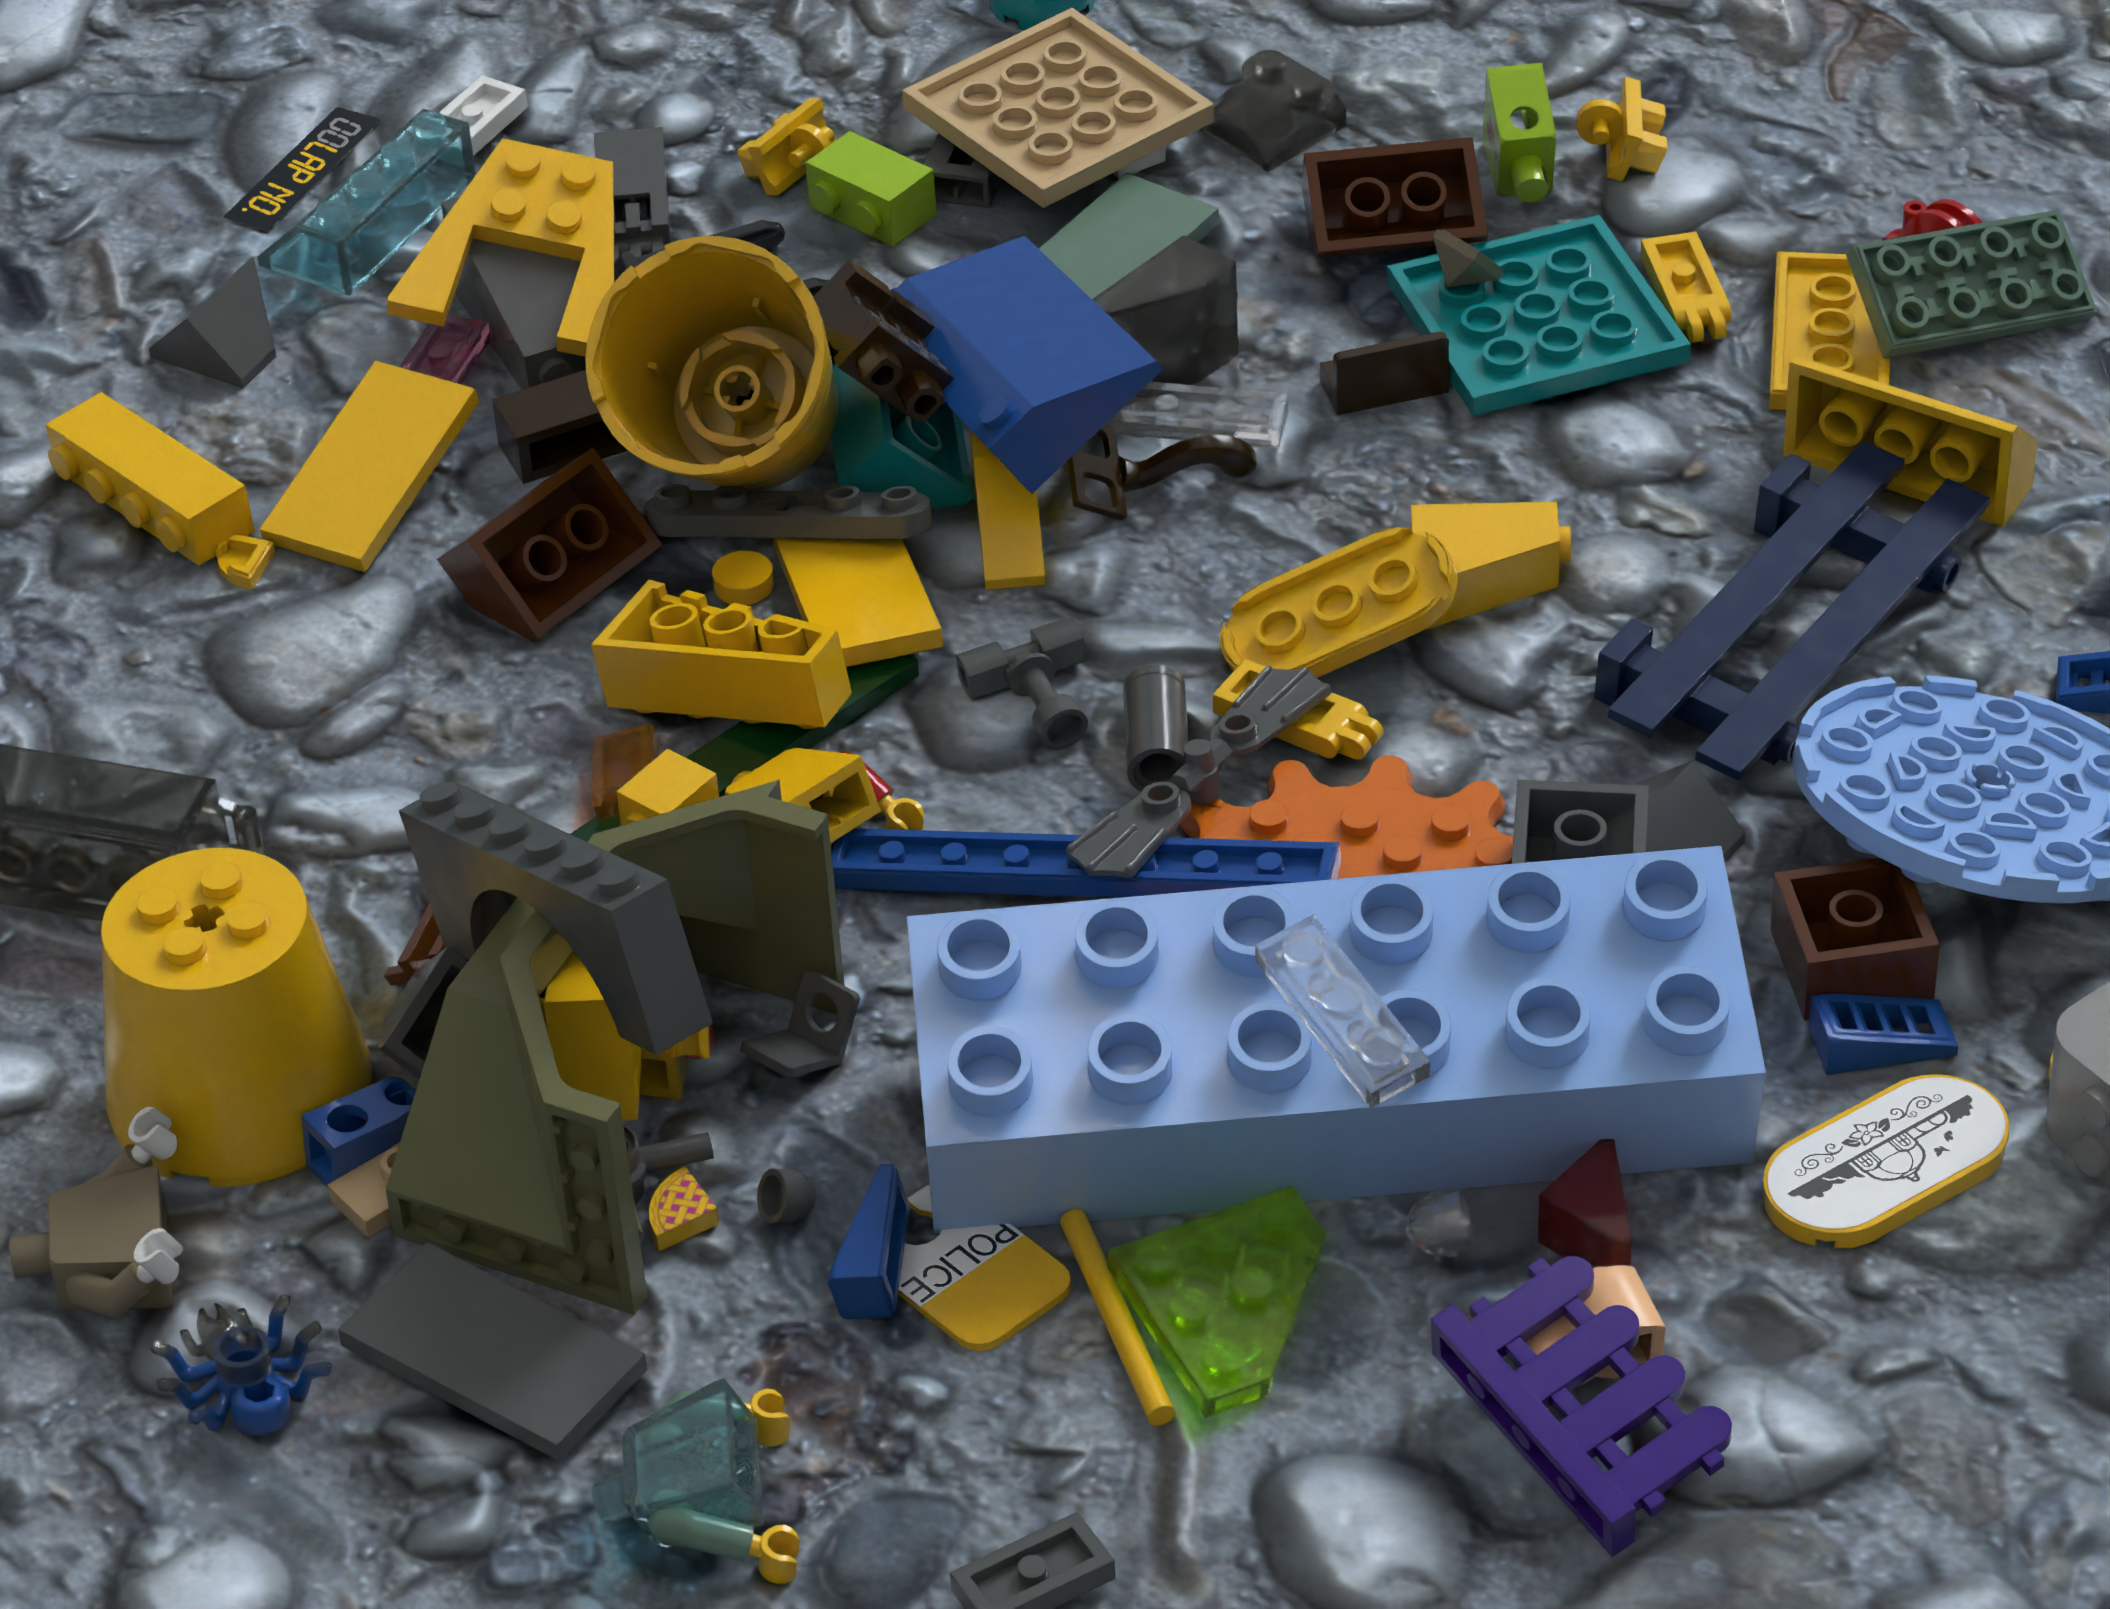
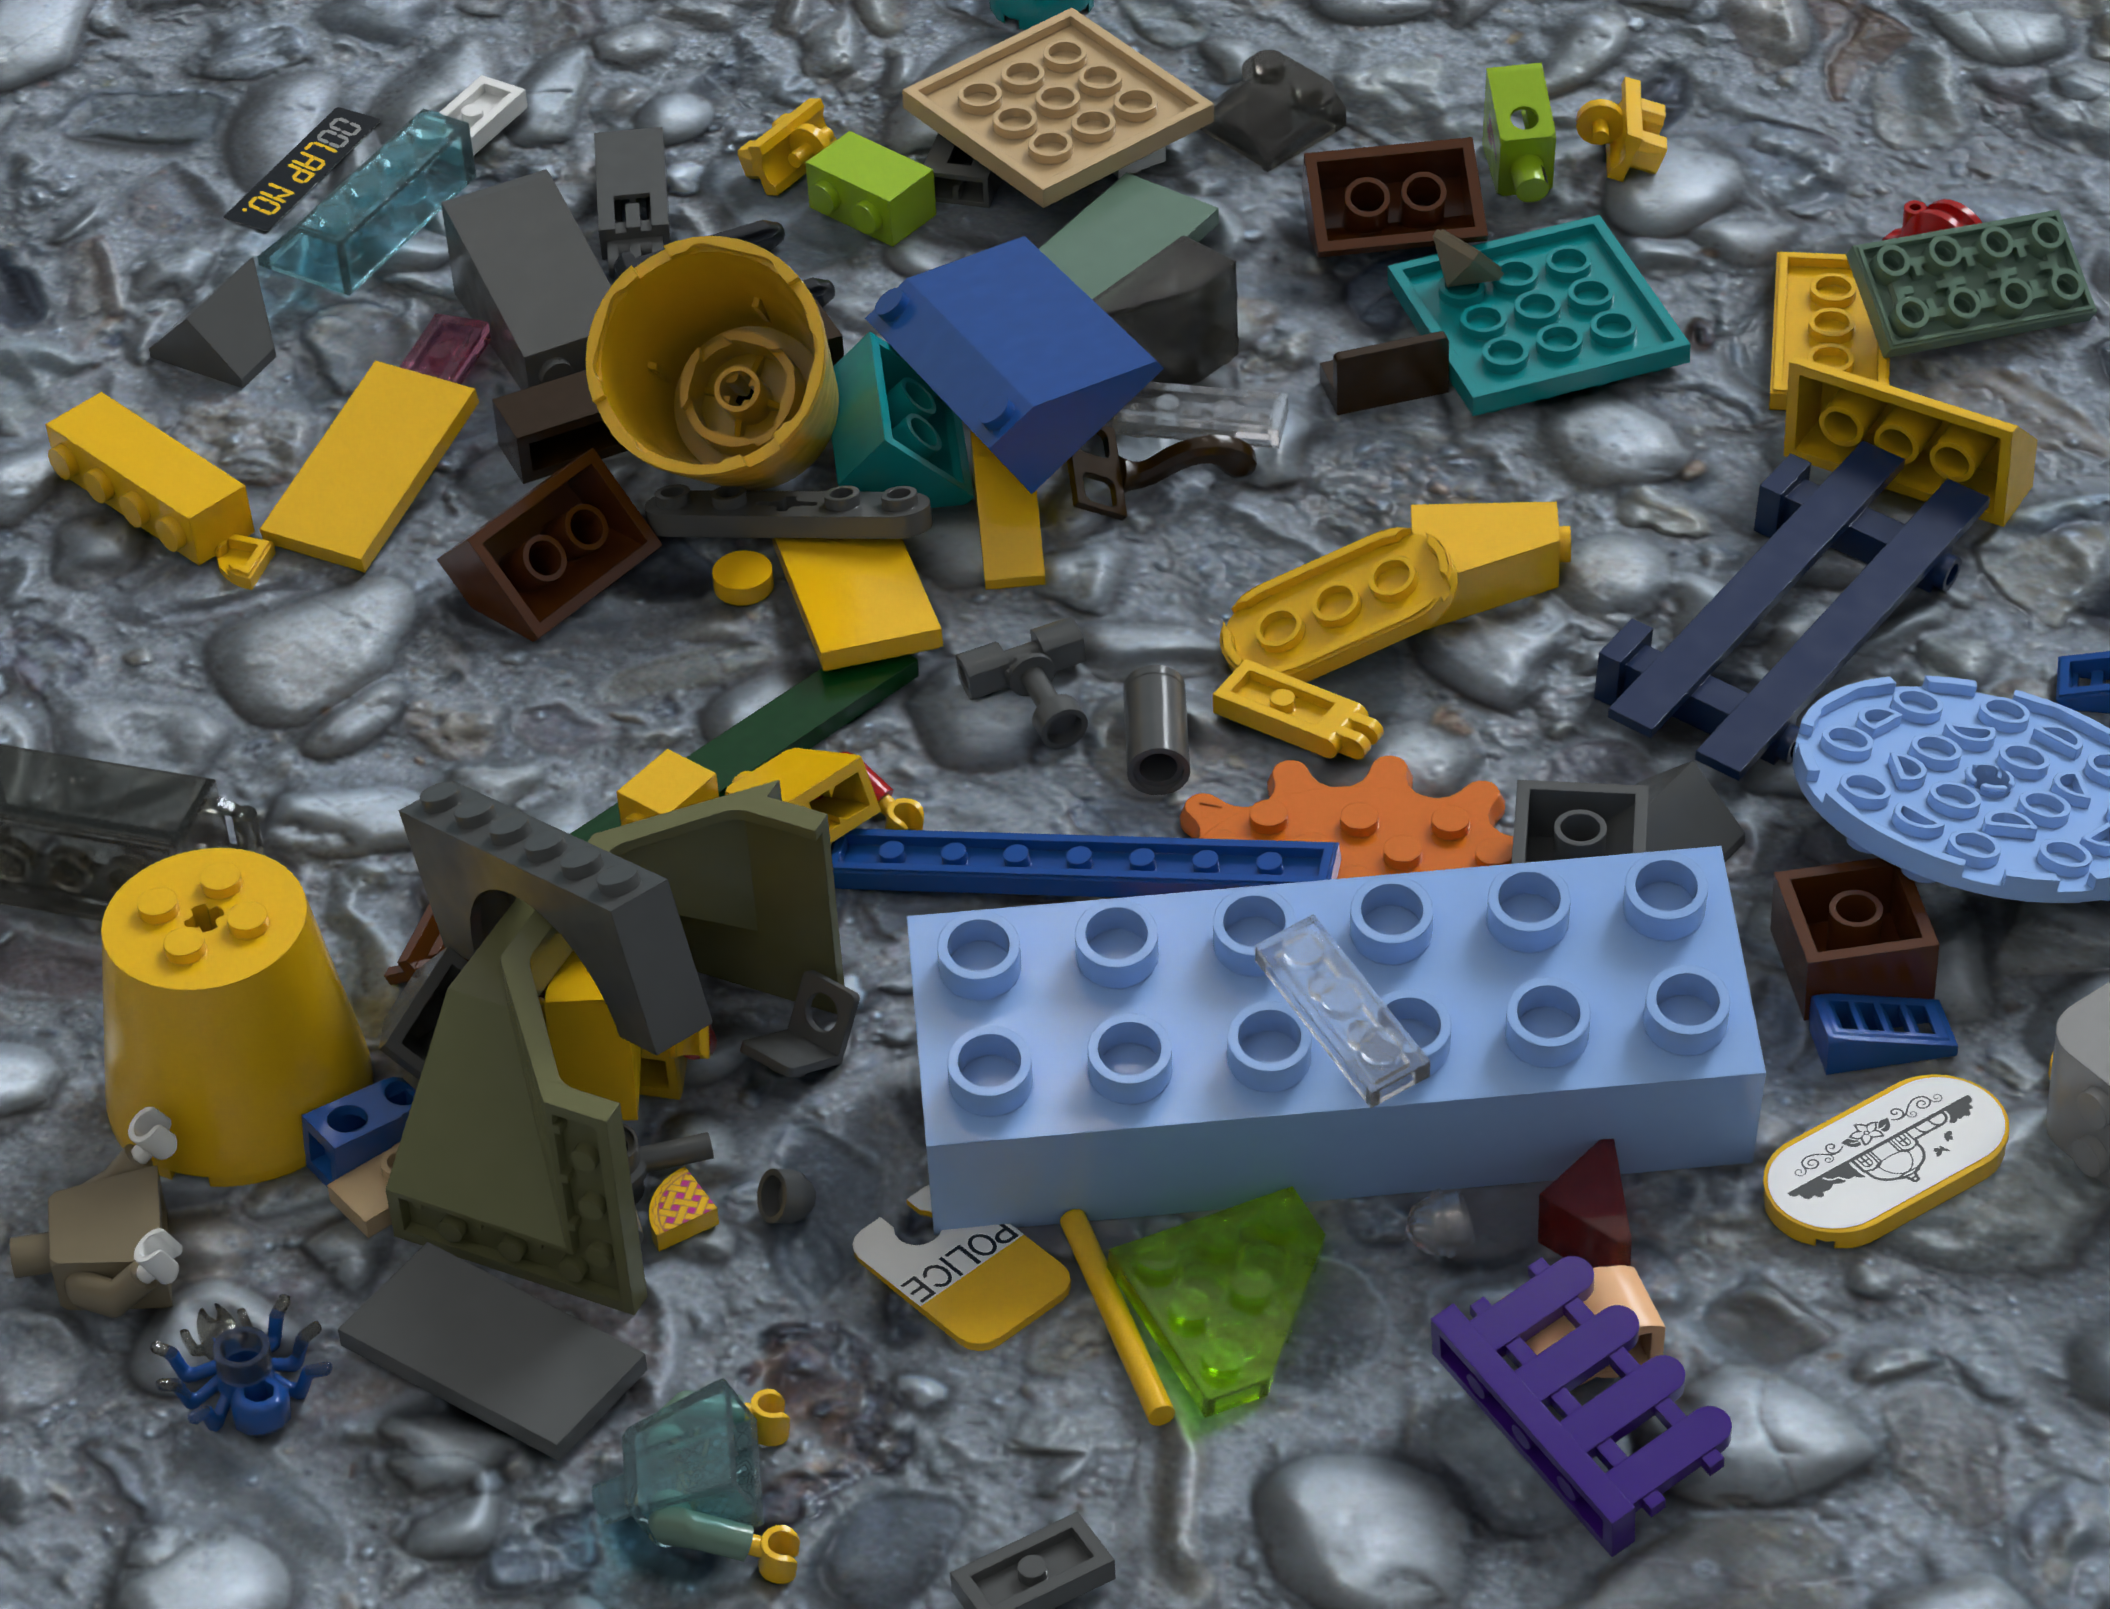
(529, 202): yellow wing -> none
(616, 761): clear orange tile -> none
(719, 662): yellow wedge -> none
(871, 1256): blue slope -> none
(882, 341): dark brown hips -> none
(1134, 832): dark grey piece -> none
(1687, 284): yellow hinge -> none

